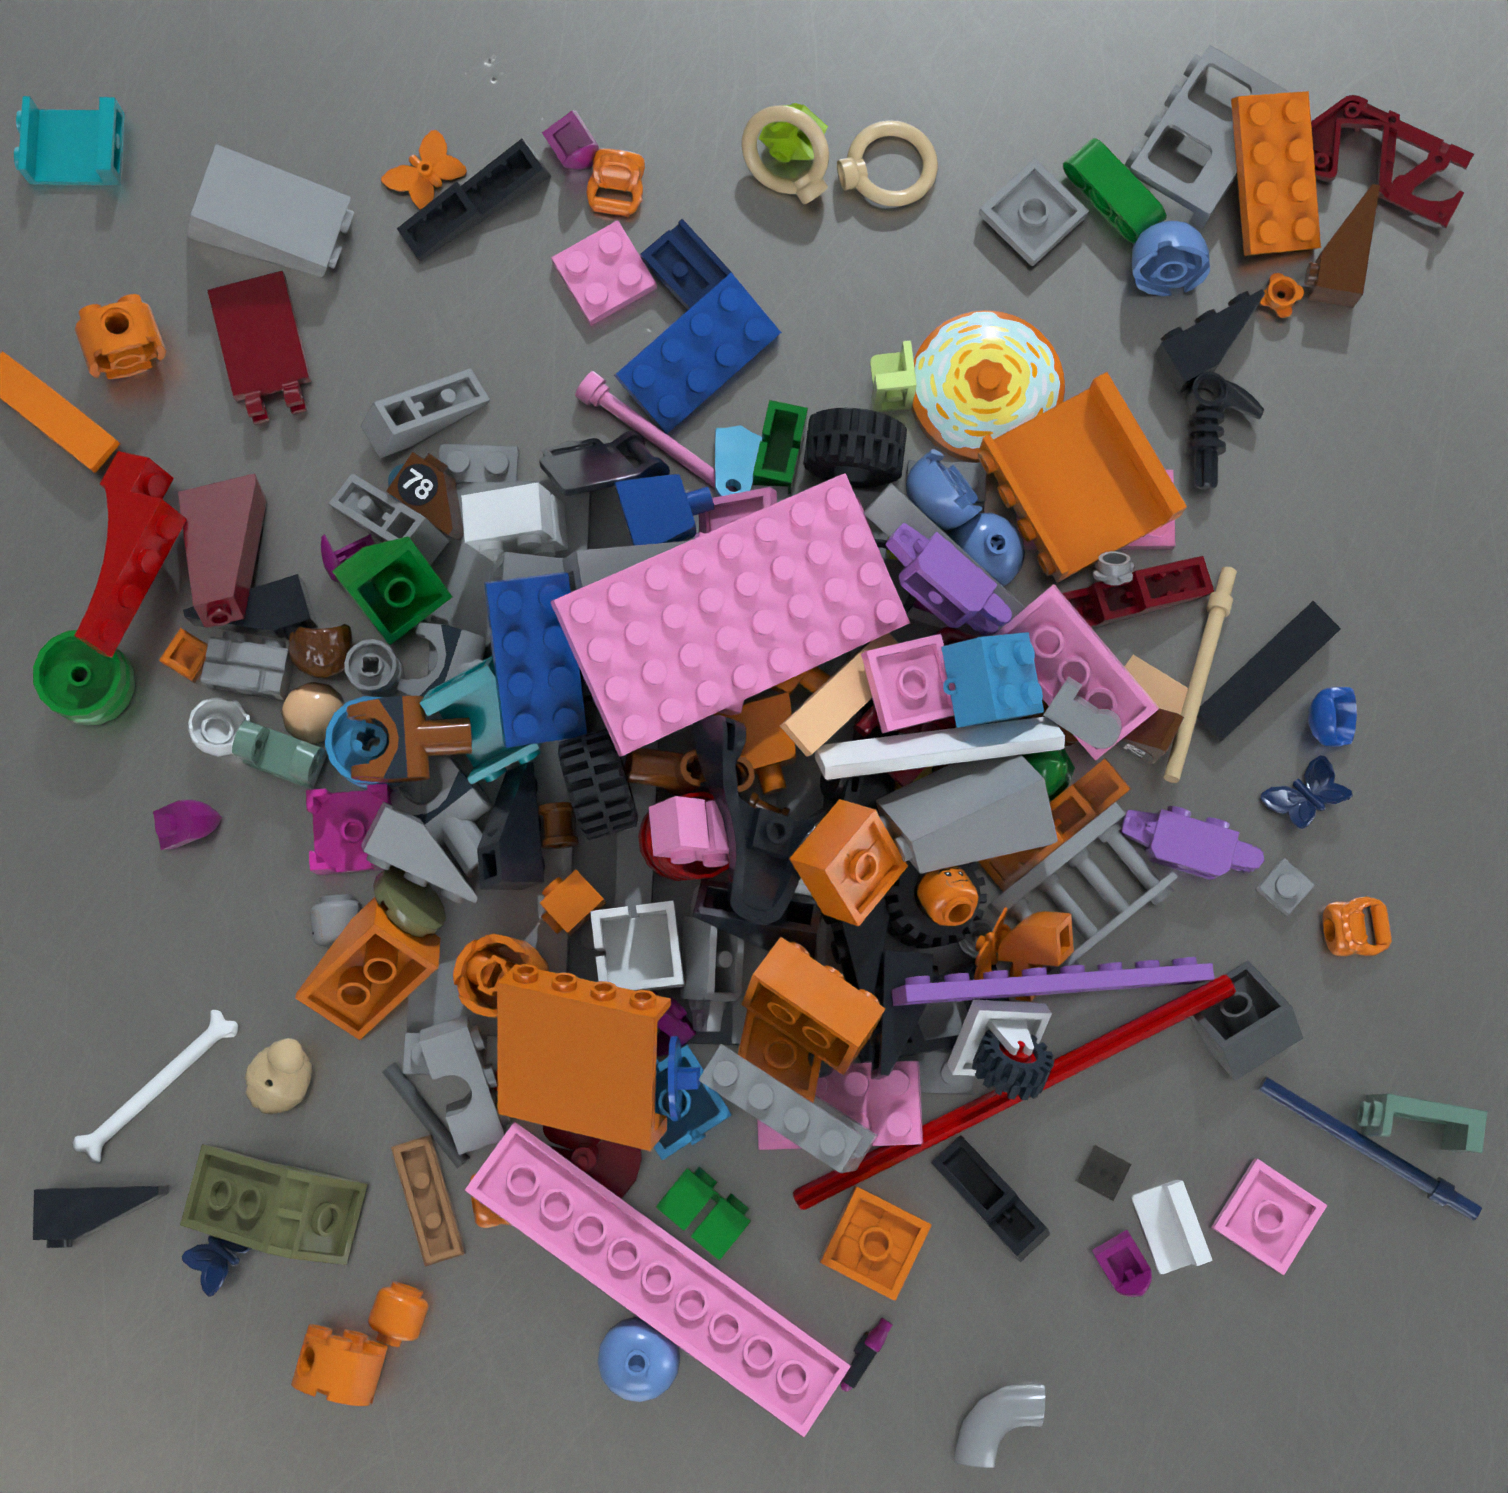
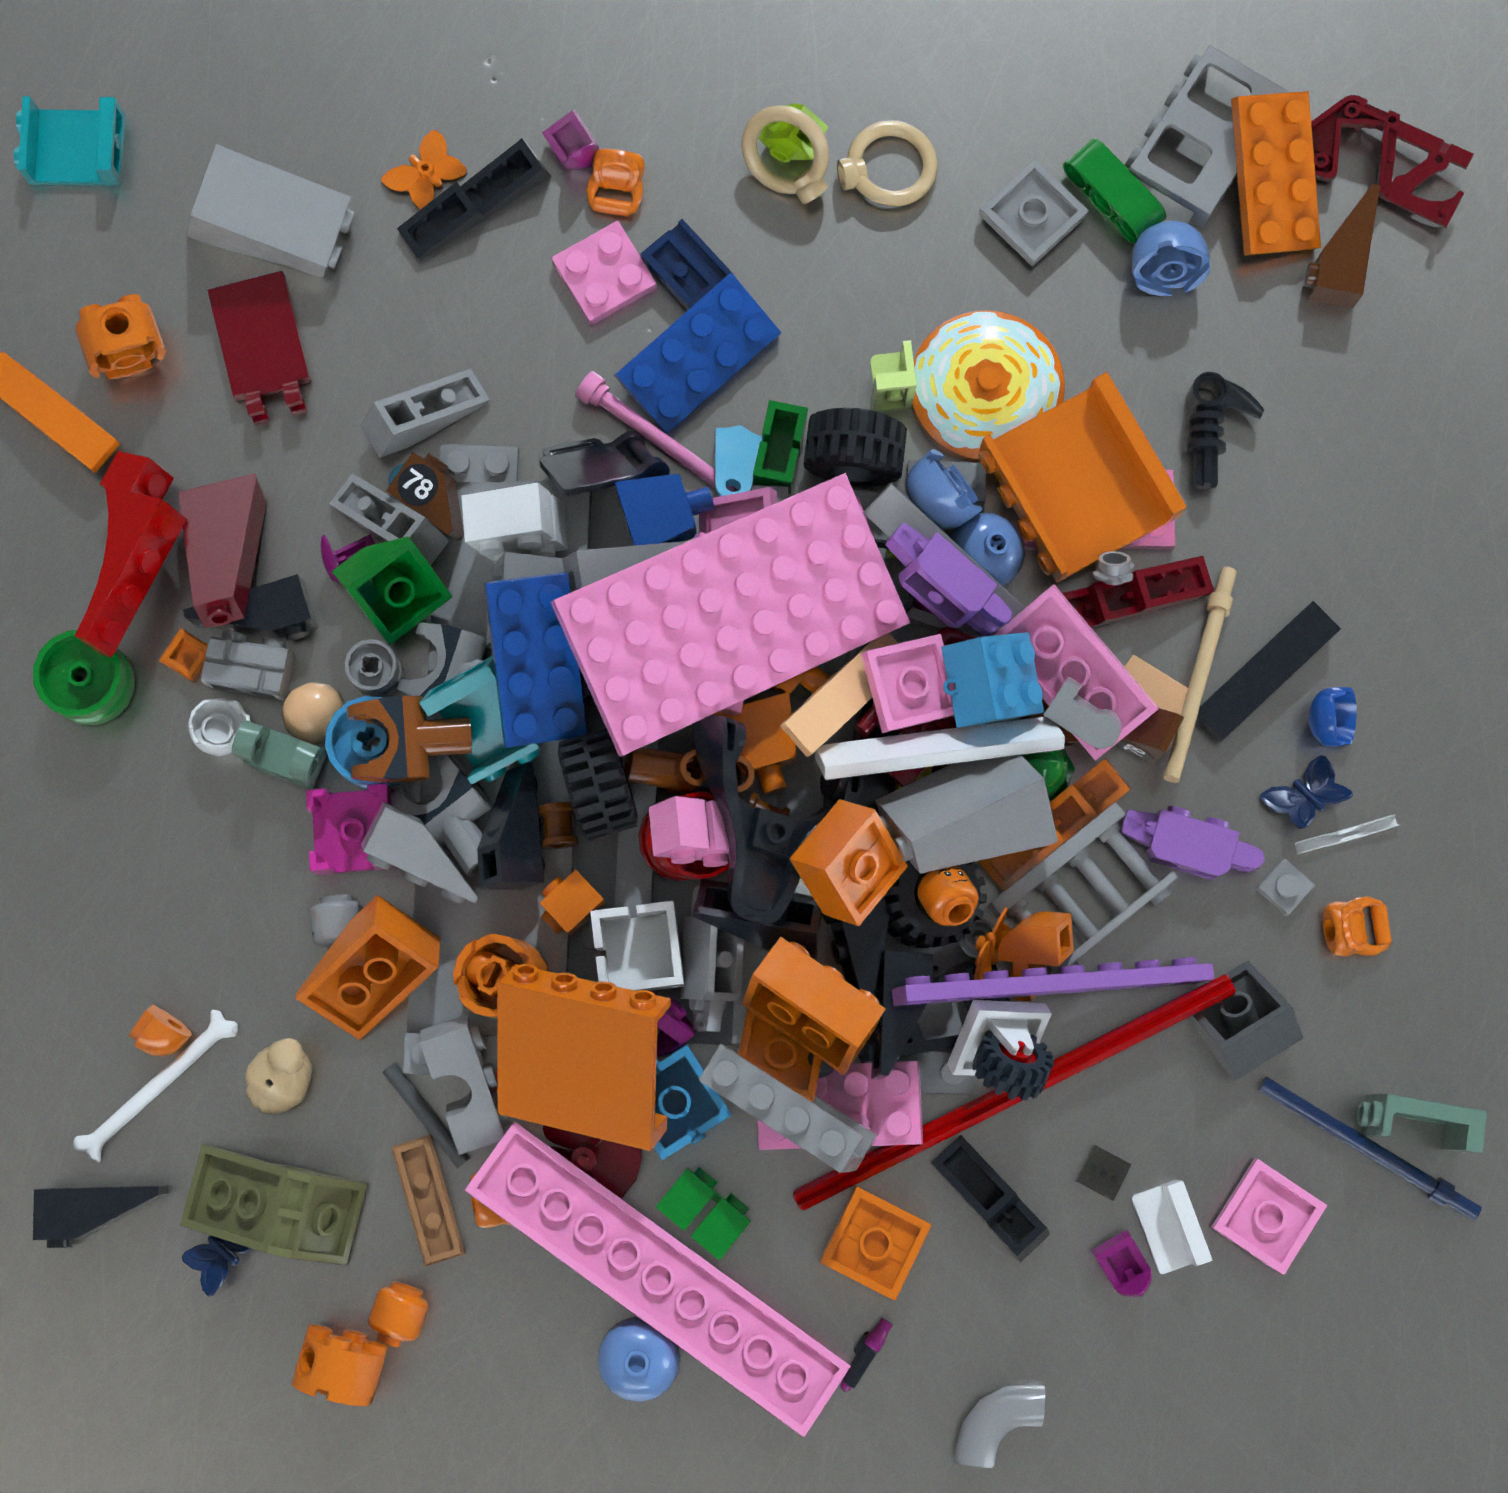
(159, 1032): none -> orange piece
(184, 822): magenta plate -> none
(320, 650): reddish brown hair -> none
(410, 905): olive tile -> none
(679, 1078): blue piece -> none
(1205, 344): black slope -> none
(1285, 285): orange plate -> none
(1346, 834): none -> white piece

